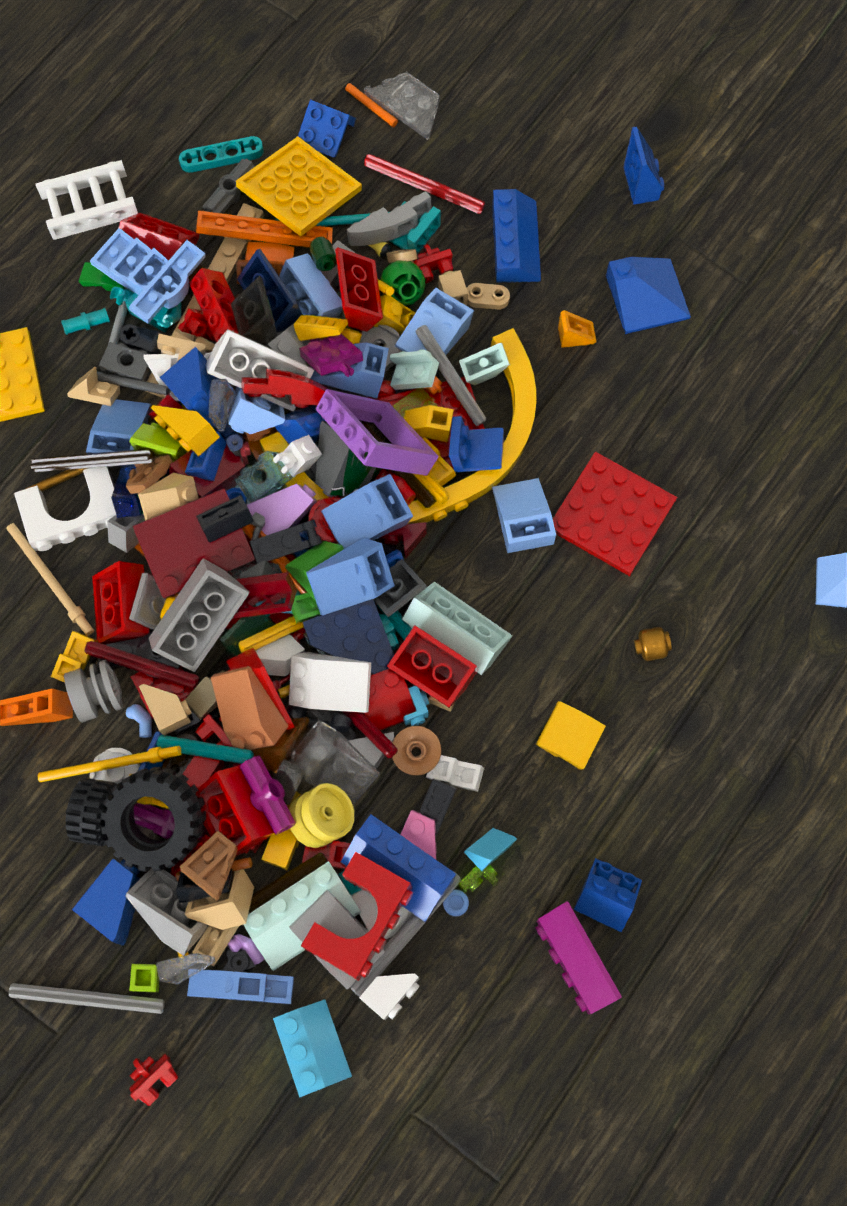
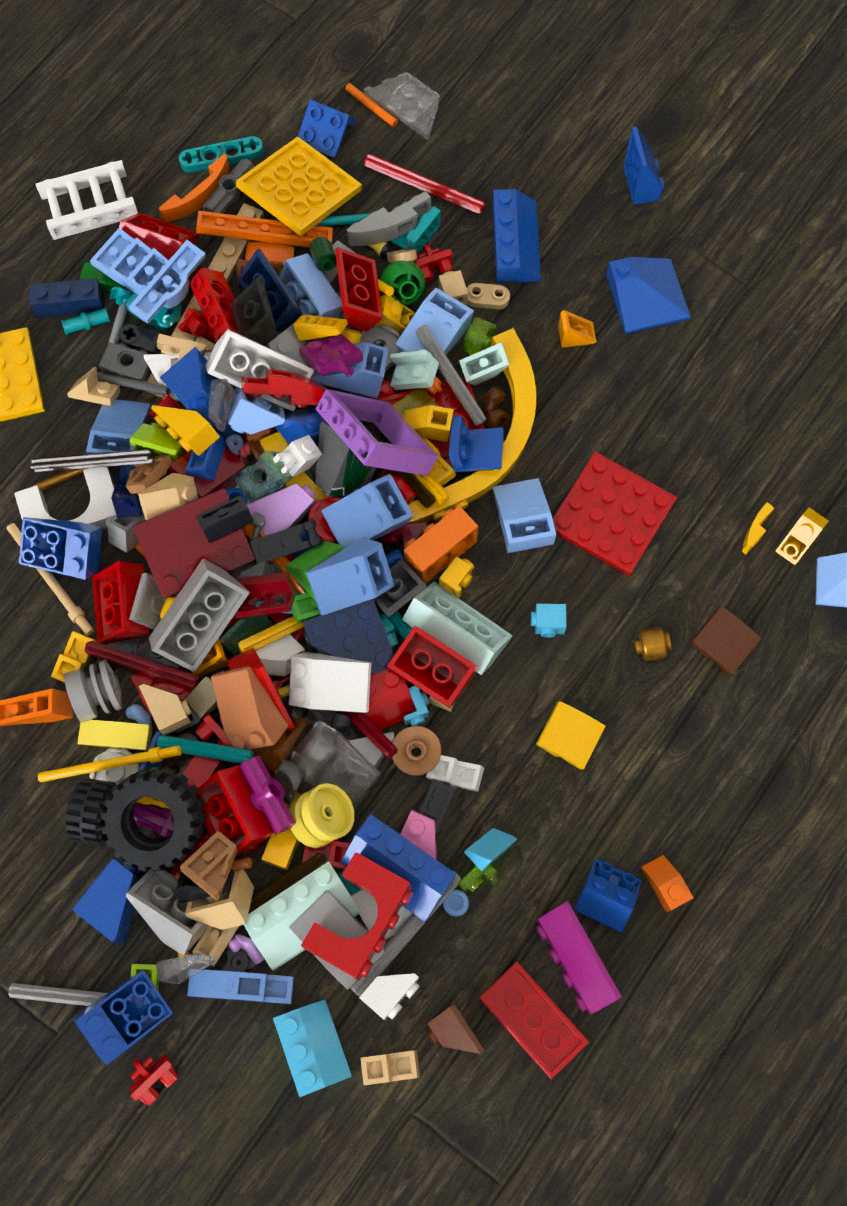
(61, 546): none -> blue slope
(66, 298): none -> dark blue brick
(115, 735): none -> light yellow slope
(122, 1017): none -> blue slope
(179, 208): none -> orange slope
(213, 661): none -> light orange slope
(390, 1067): none -> tan slope
(441, 544): none -> orange brick
(453, 1032): none -> reddish brown slope
(457, 576): none -> yellow brick
(479, 336): none -> clear neon green brick
(495, 417): none -> reddish brown arm
(534, 1020): none -> red tile
(549, 619): none -> medium azure brick
(666, 883): none -> orange slope
(725, 640): none -> reddish brown slope
(756, 531): none -> yellow slope
(801, 536): none -> yellow slope

